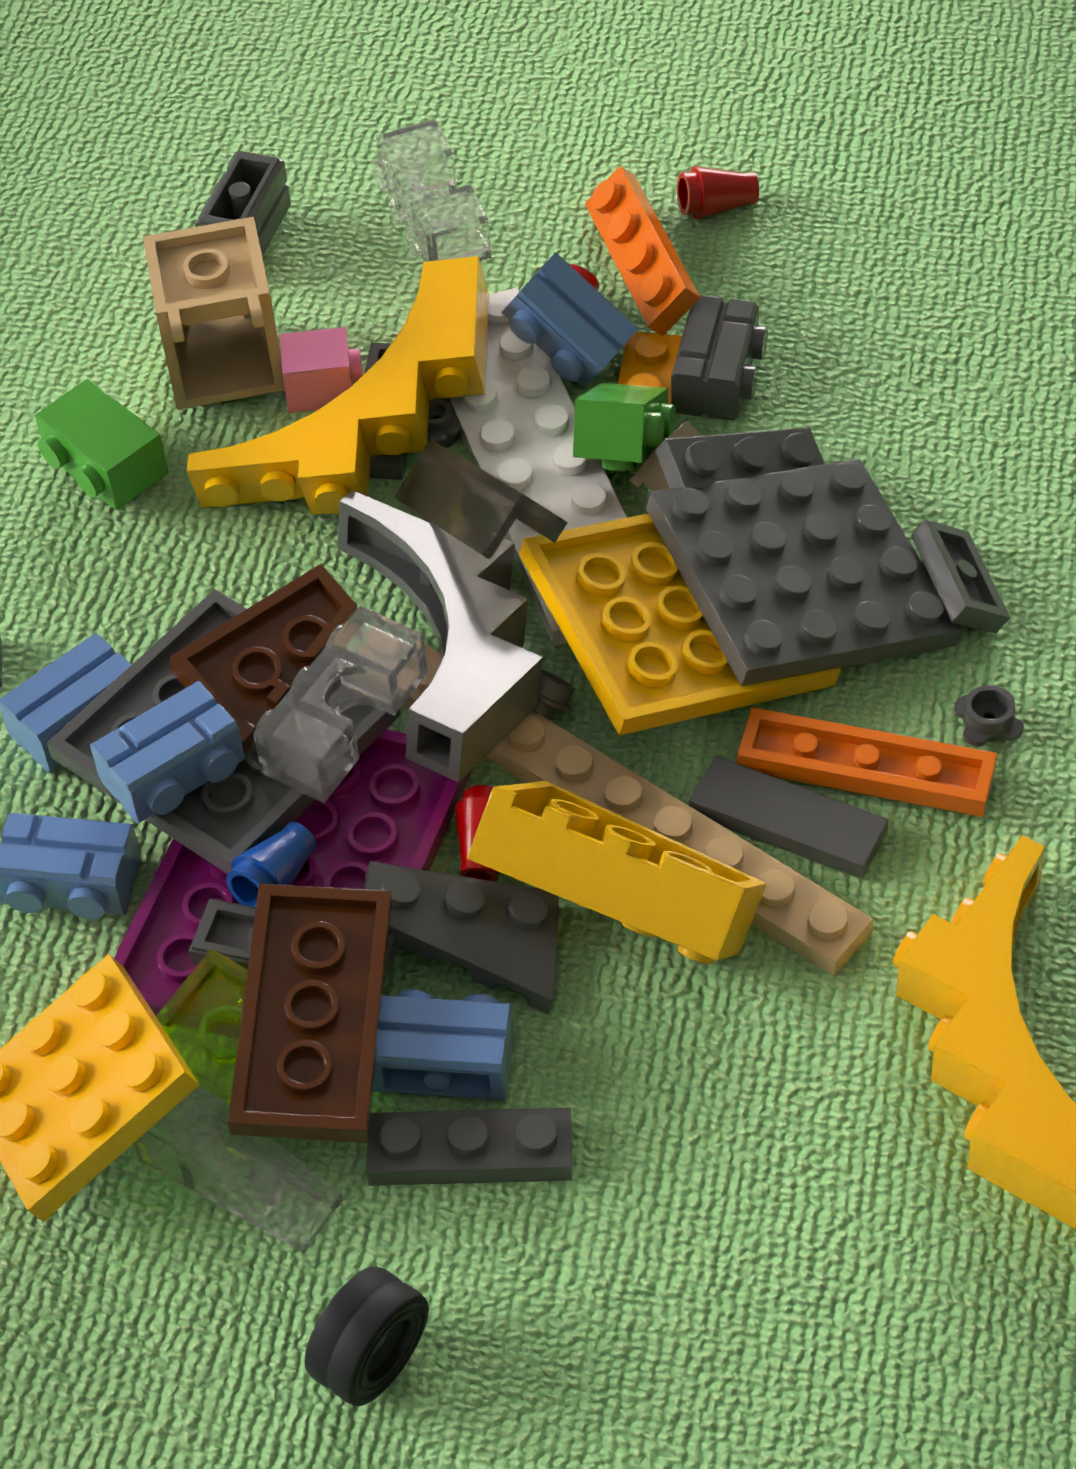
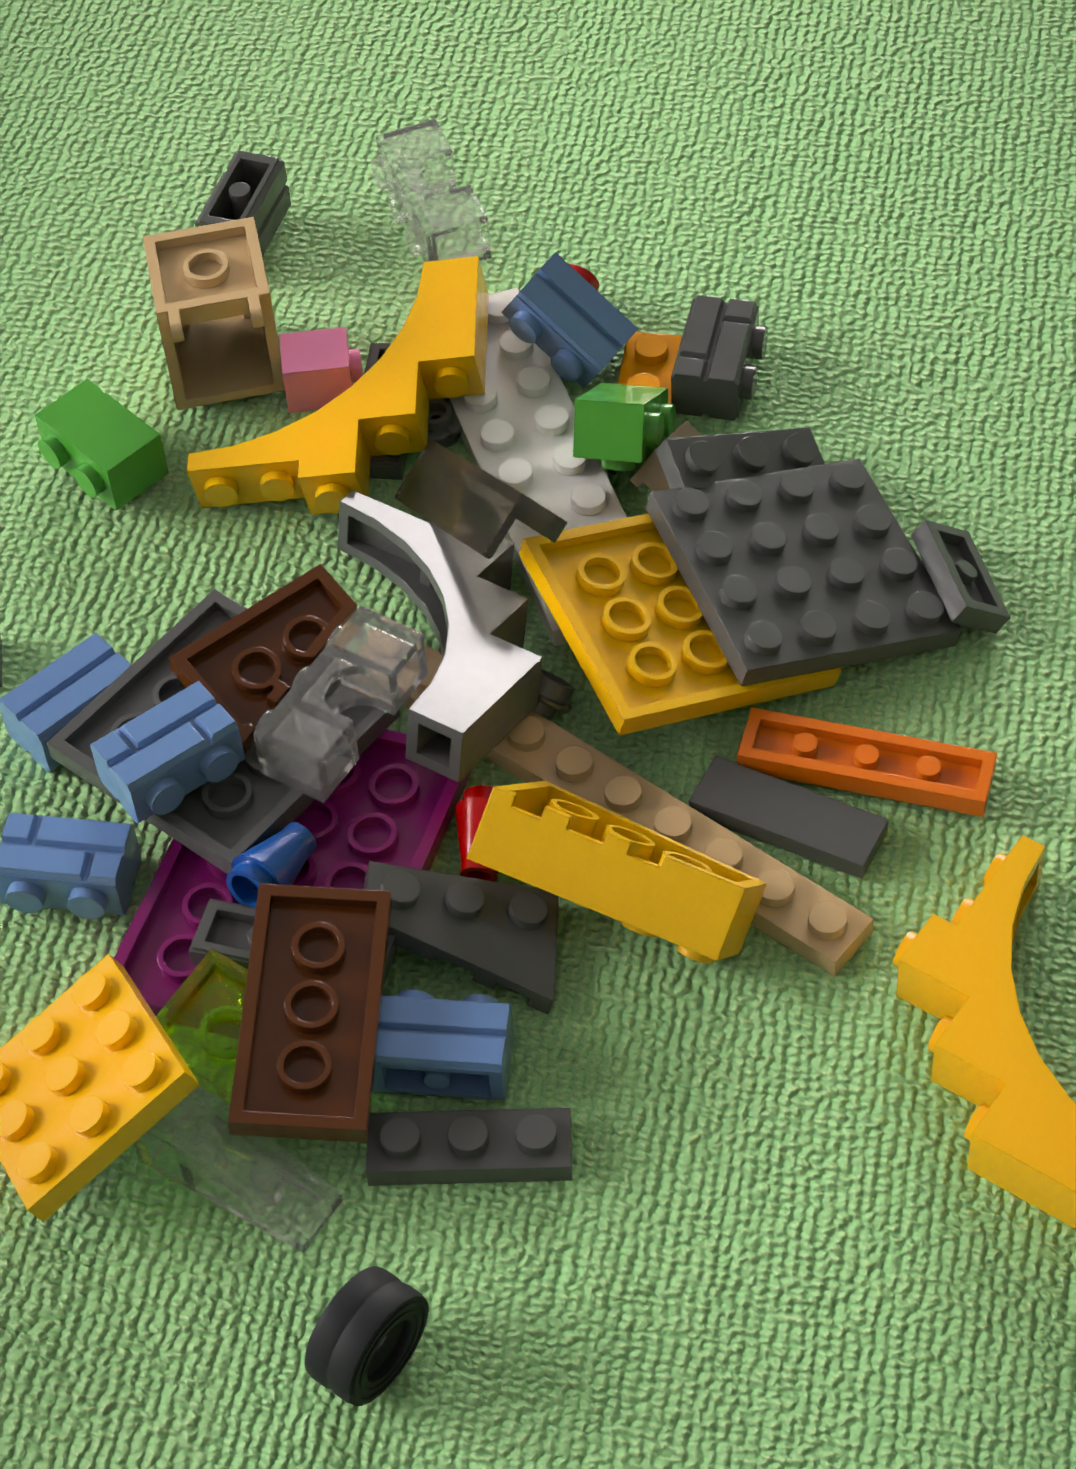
(642, 251): orange plate -> none
(713, 191): red cone -> none
(993, 703): dark grey plate -> none

